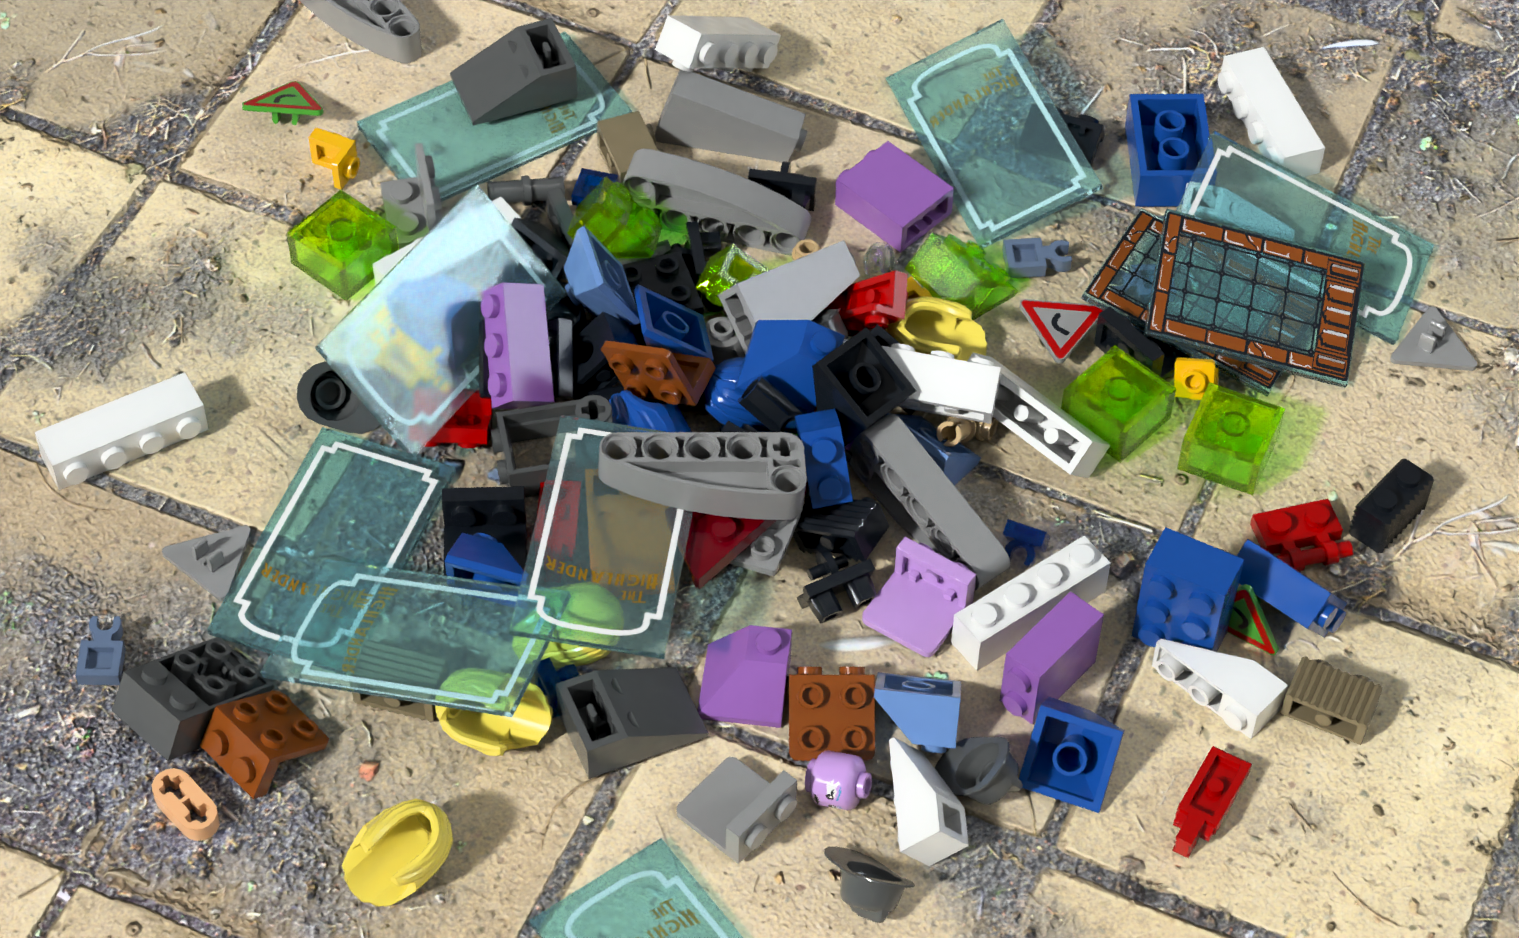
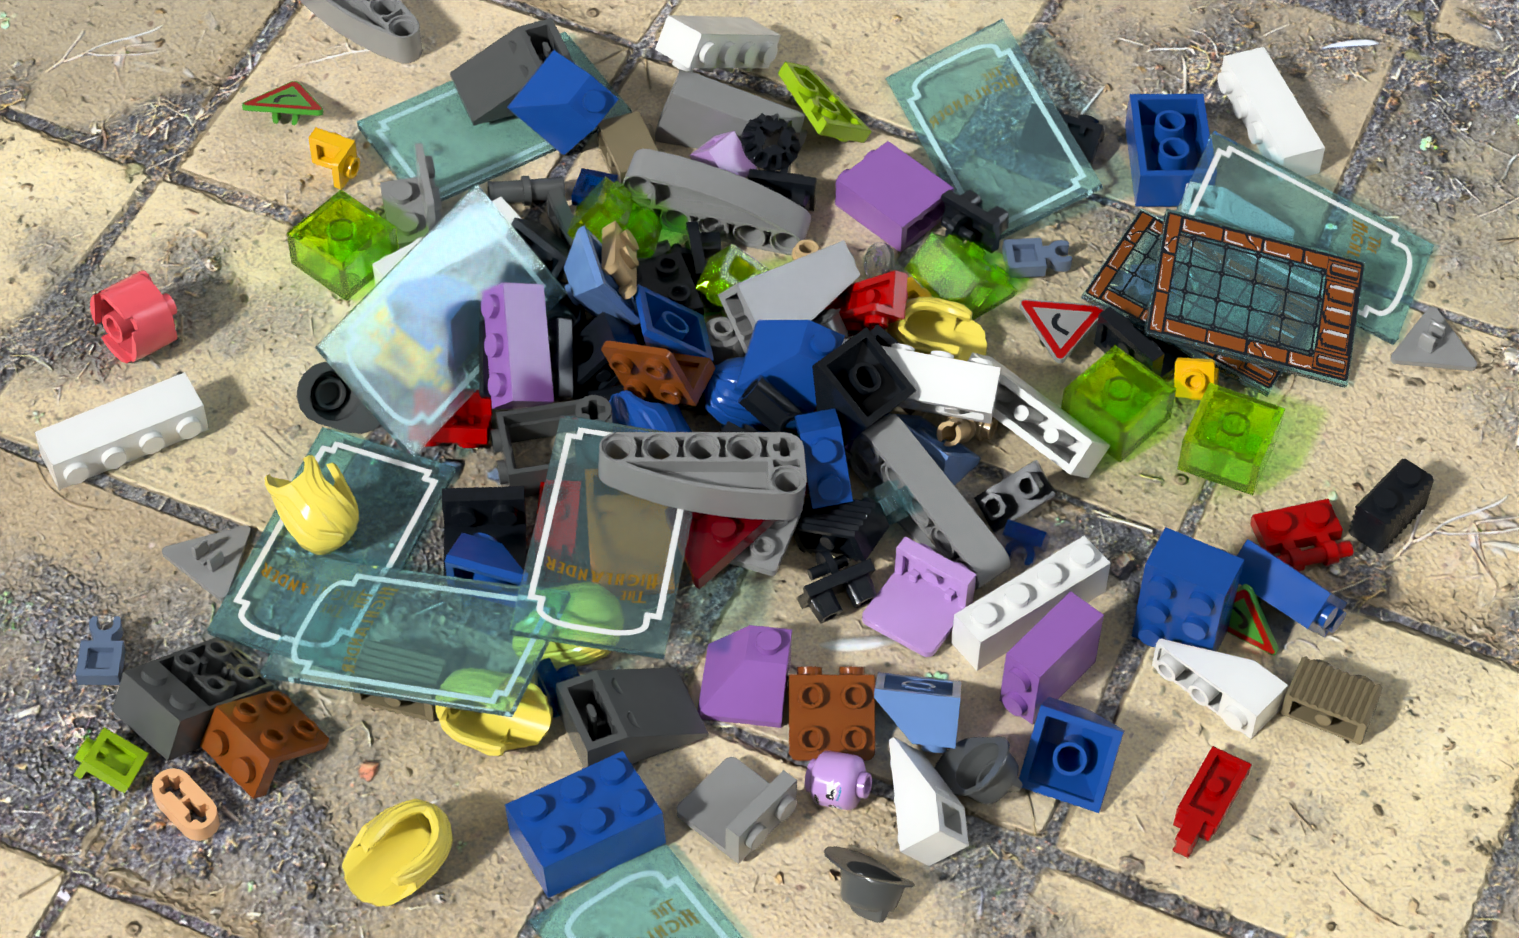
(110, 759): none -> lime bracket
(134, 317): none -> coral brick
(314, 510): none -> light yellow hair
(562, 102): none -> blue slope
(585, 824): none -> blue brick
(620, 258): none -> tan hinge
(724, 153): none -> lavender brick
(772, 157): none -> black gear
(821, 105): none -> lime wing
(890, 500): none -> clear light blue plate
(970, 222): none -> black hips
(1015, 496): none -> black hips

